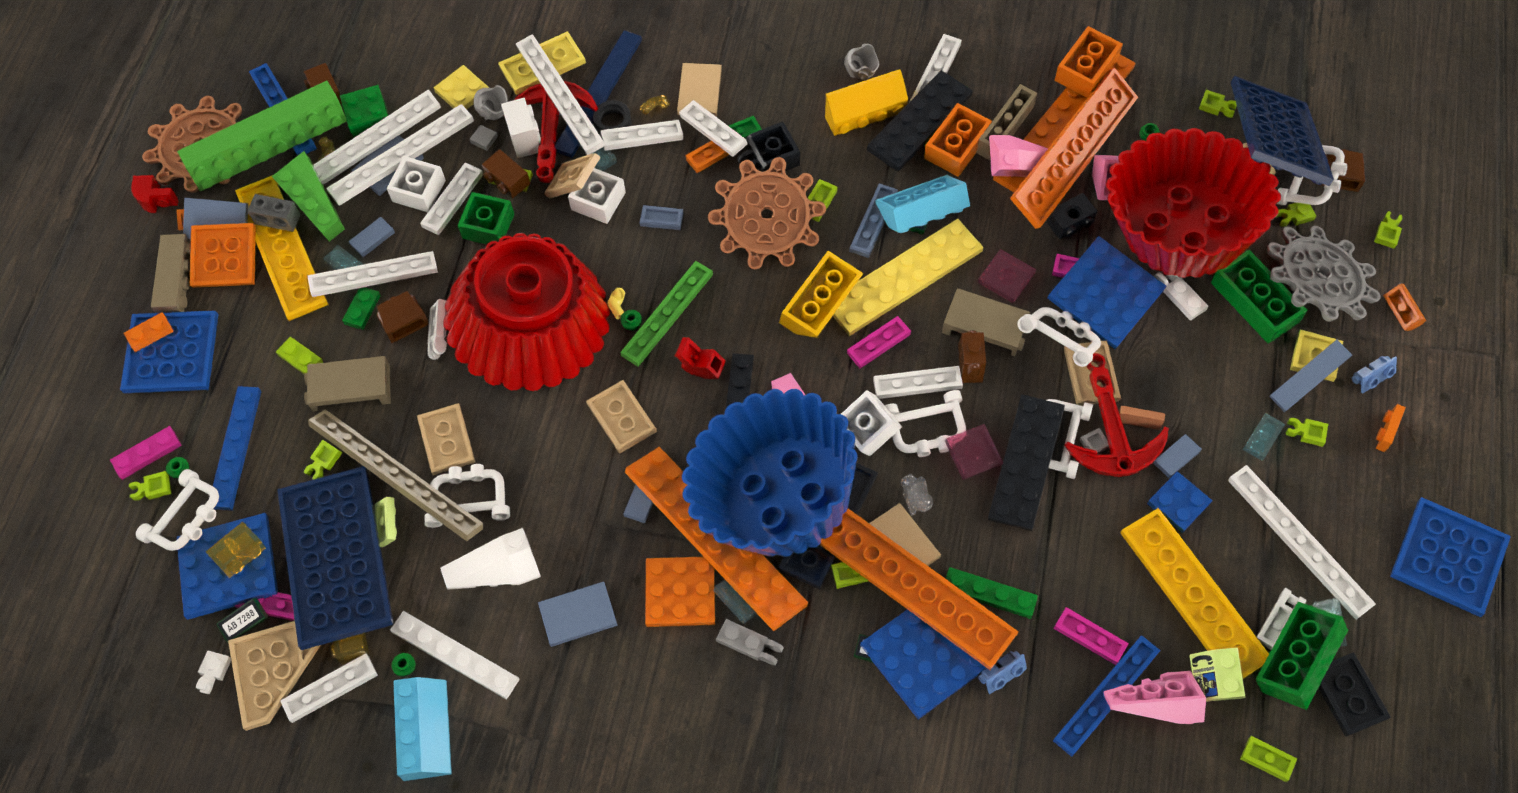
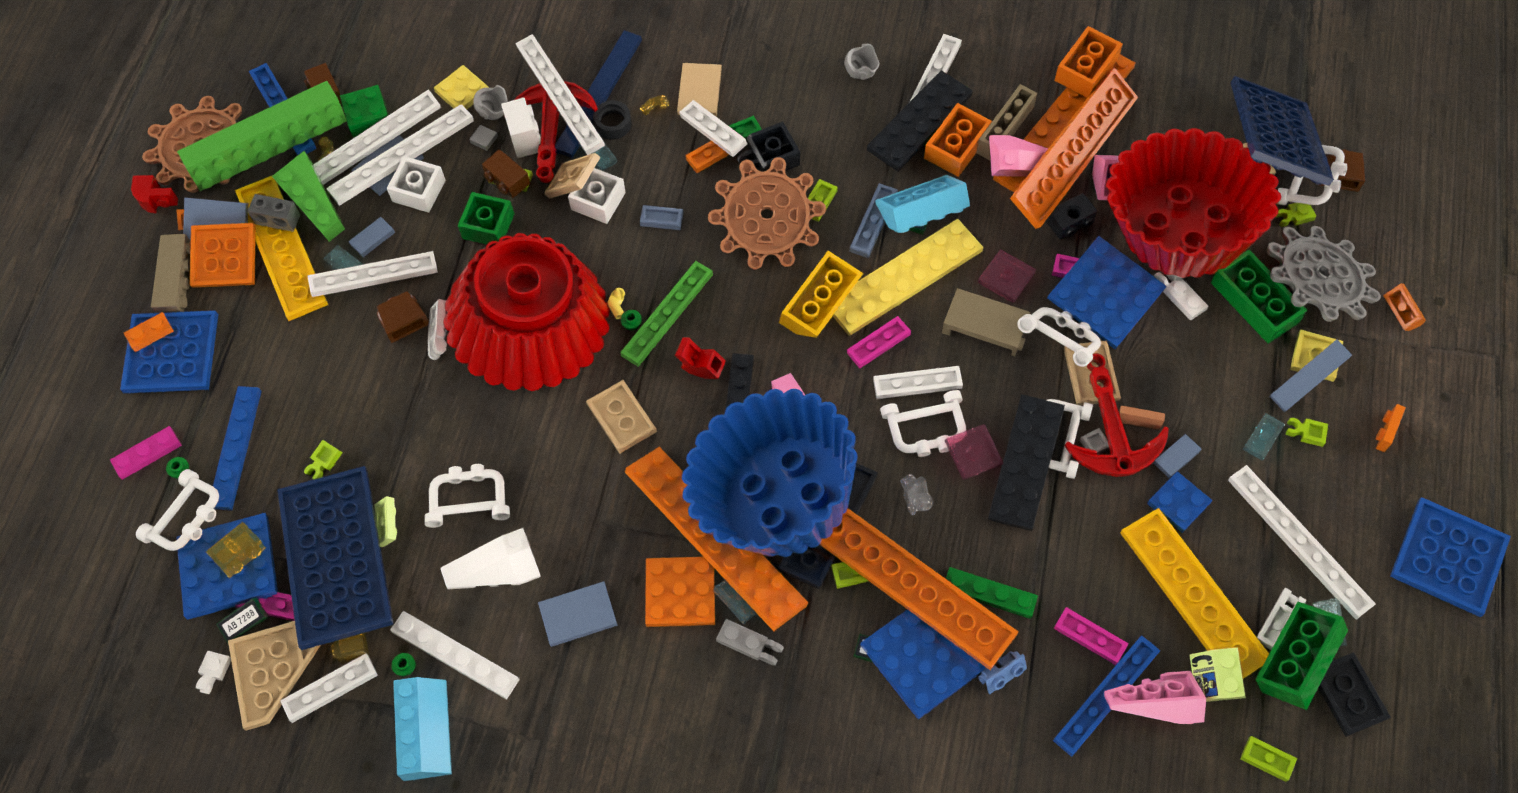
(153, 486): lime plate -> none
(297, 355): lime plate -> none
(347, 382): dark tan panel -> none
(361, 308): green plate -> none
(396, 475): dark tan plate -> none
(446, 439): tan tile -> none
(451, 198): white plate -> none
(560, 51): light yellow plate -> none
(638, 506): sand blue tile -> none
(641, 135): white plate -> none
(865, 102): yellow slope -> none
(870, 422): white brick -> none
(905, 532): tan tile -> none
(972, 357): reddish brown torso -> none
(1148, 128): green plate -> none
(1215, 102): lime plate -> none
(1381, 370): medium blue hinge -> none
(1388, 232): lime plate -> none

